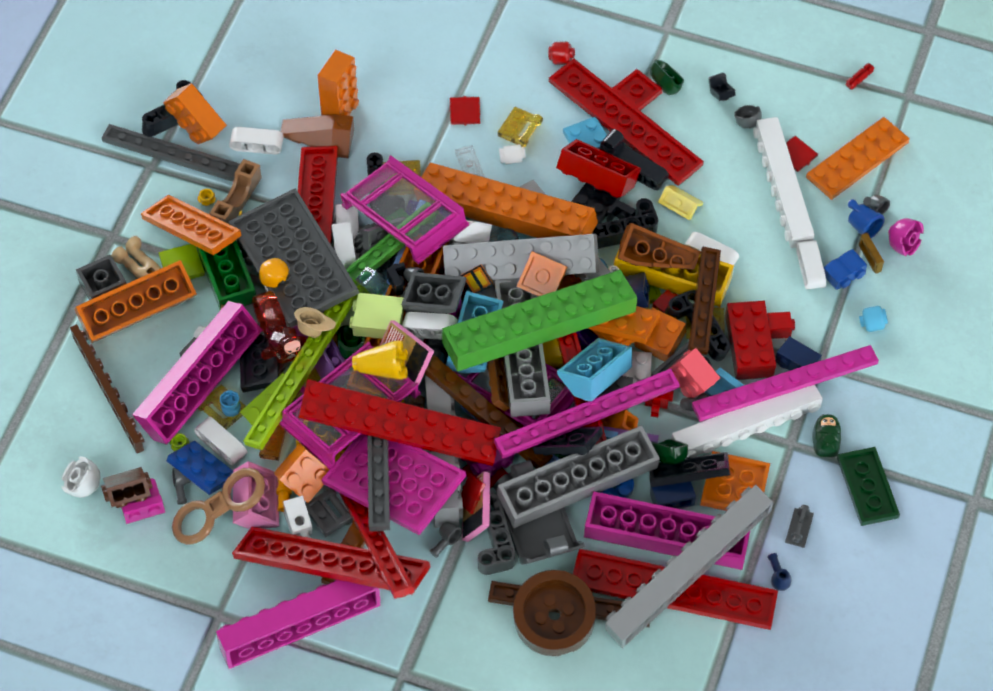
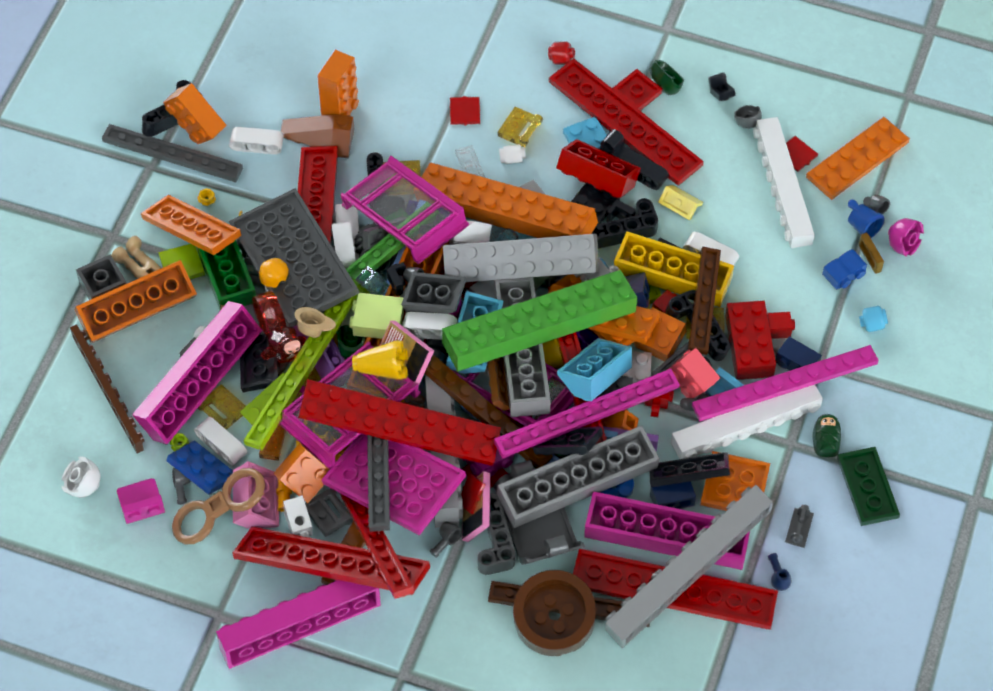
(126, 487): reddish brown brick -> none
(230, 403): dark azure wheel -> none
(245, 181): medium nougat arch -> none
(477, 279): piece -> none
(541, 275): orange plate -> none
(650, 249): dark orange wedge -> none
(671, 451): dark green piece -> none
(811, 264): white beam -> none
(859, 76): red axle -> none

